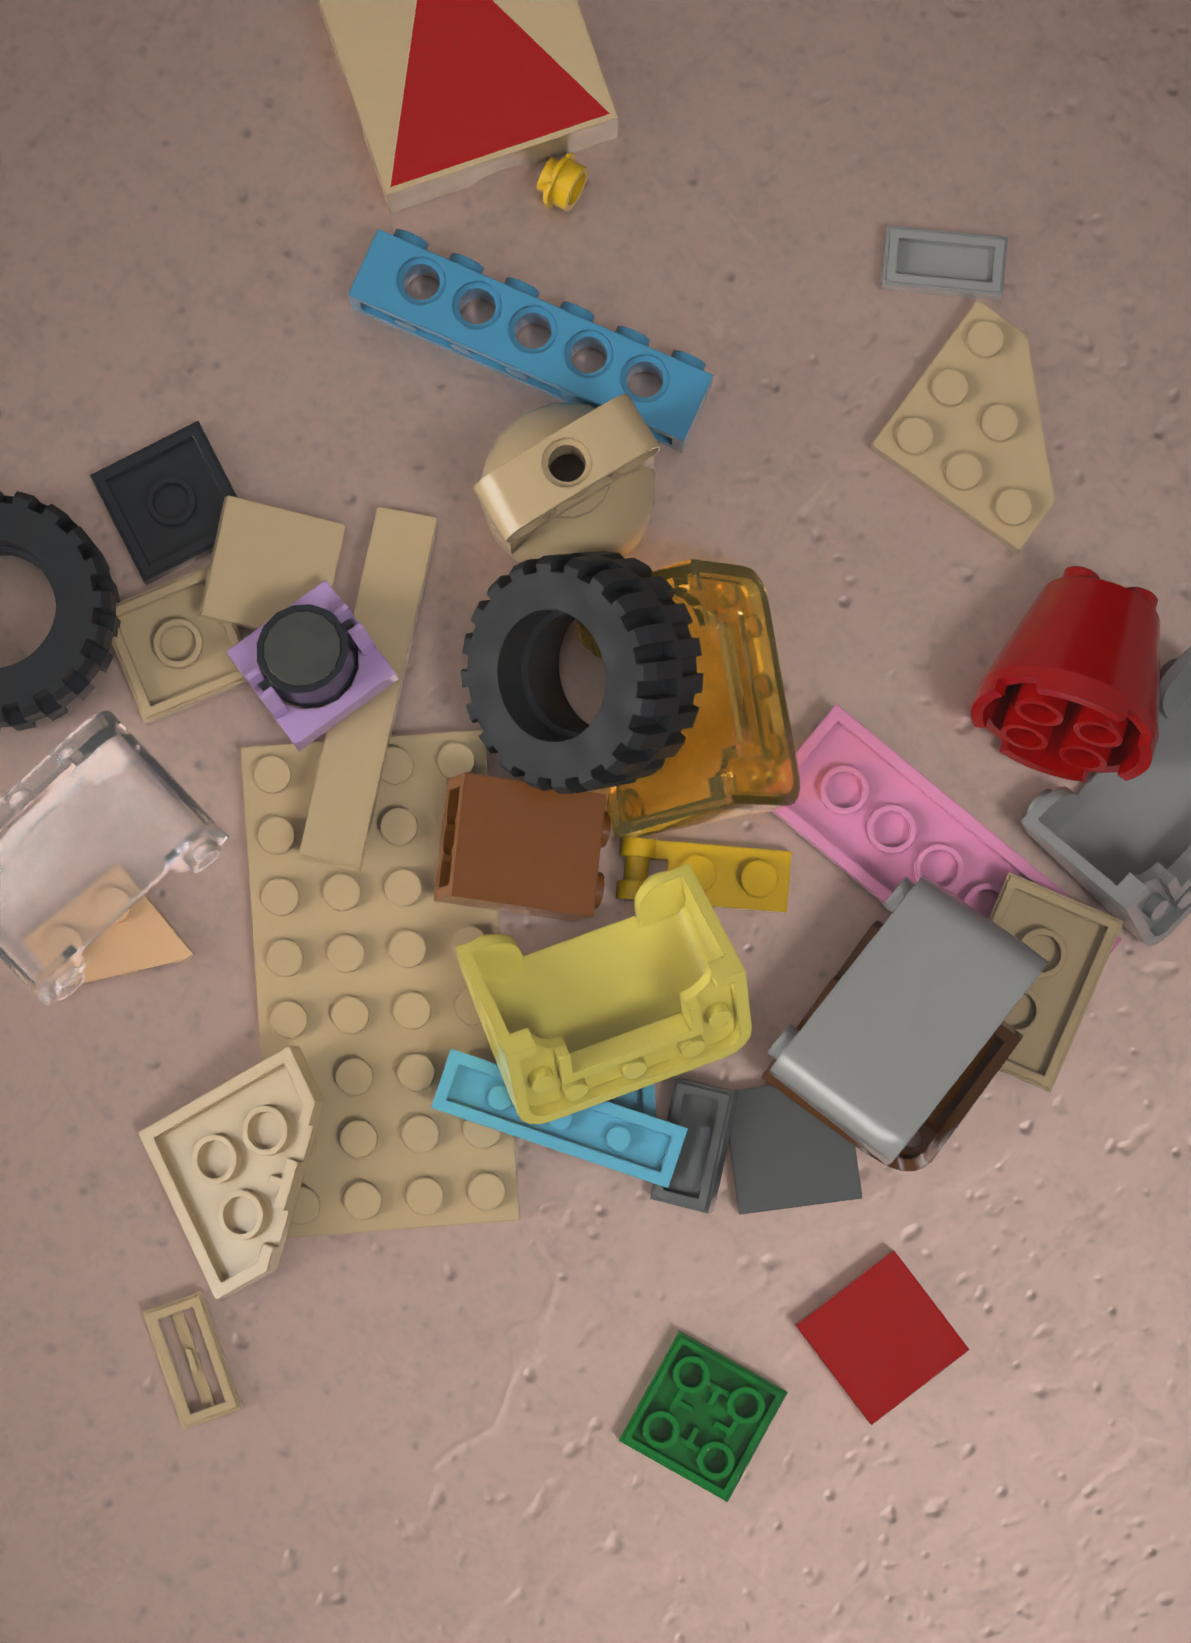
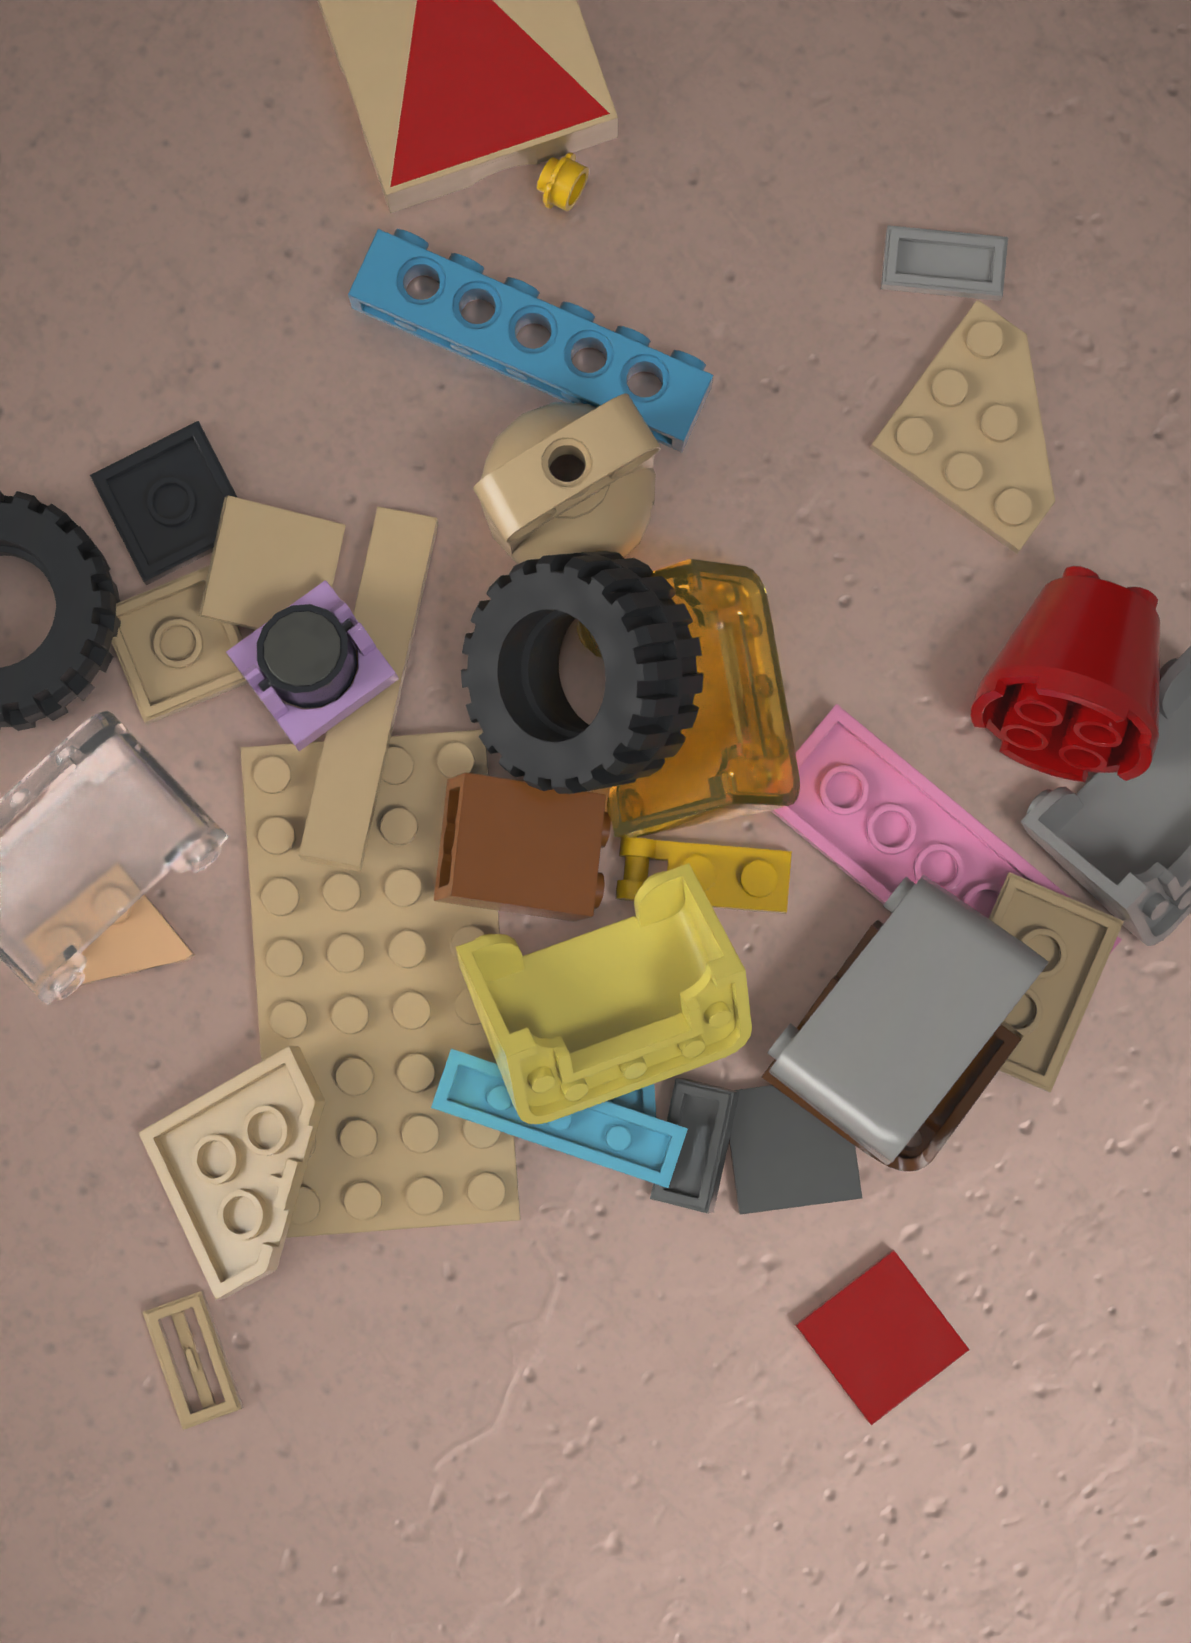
(703, 1416): green tile -> none

